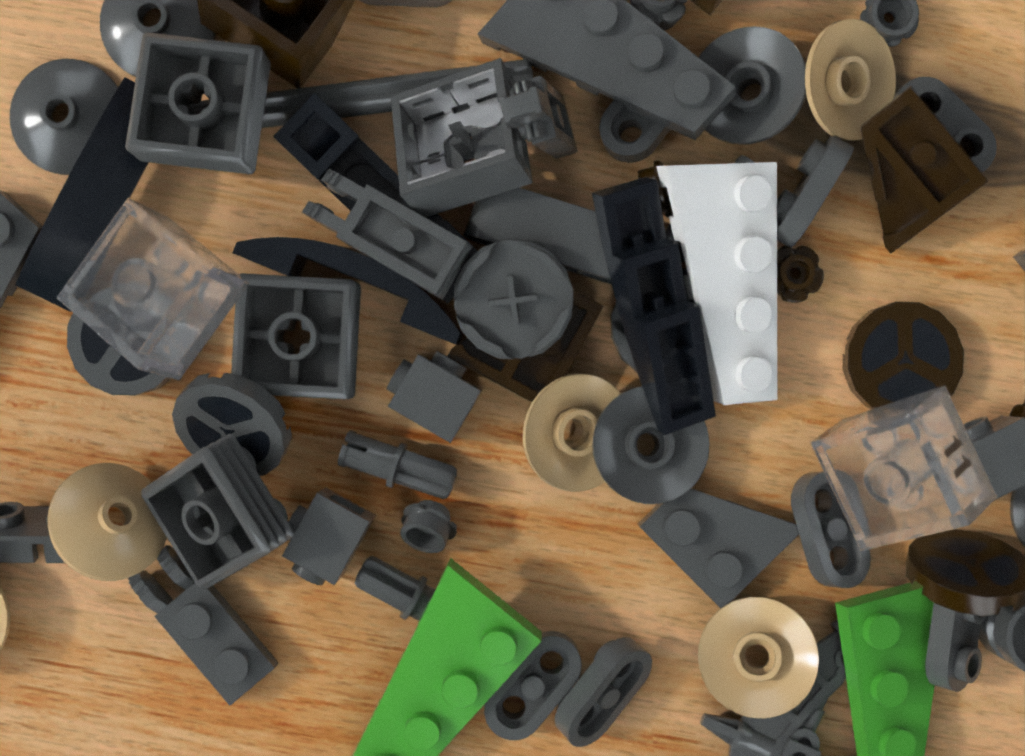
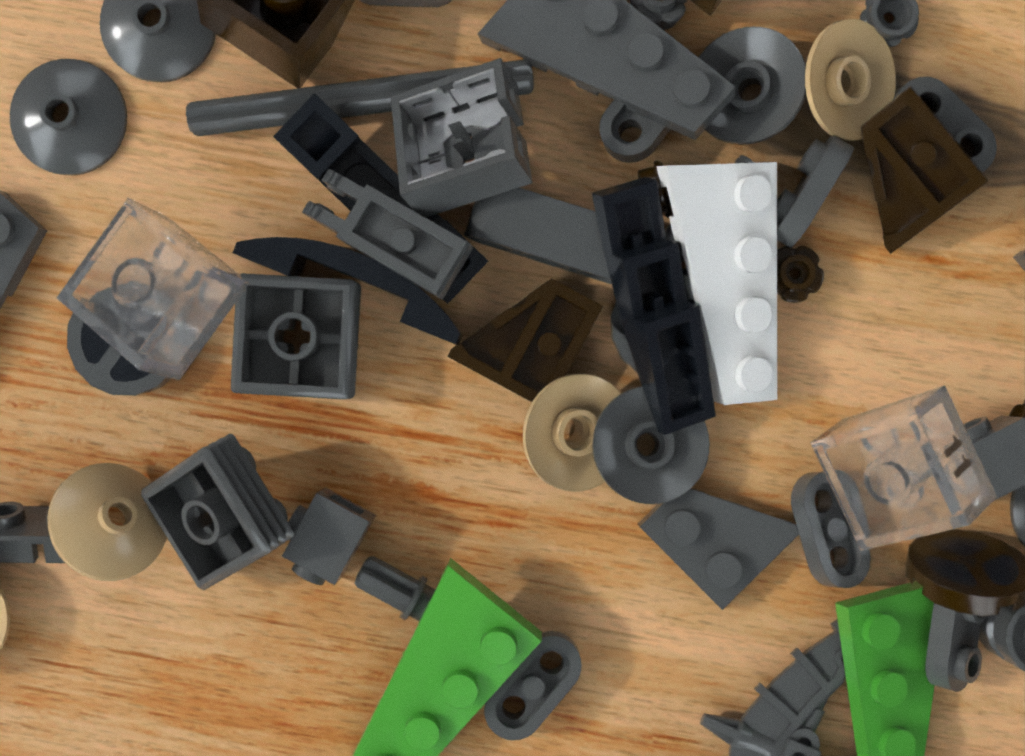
(87, 203): black slope -> none
(176, 74): dark grey brick -> none
(206, 629): dark grey hinge -> none
(234, 406): dark grey tile -> none
(397, 465): dark grey axle -> none
(427, 526): dark grey plate -> none
(433, 394): dark grey brick -> none
(513, 299): dark grey tile -> none
(540, 116): dark grey hinge -> none
(603, 691): dark grey plate -> none
(764, 689): tan dish -> none
(901, 353): tile -> none

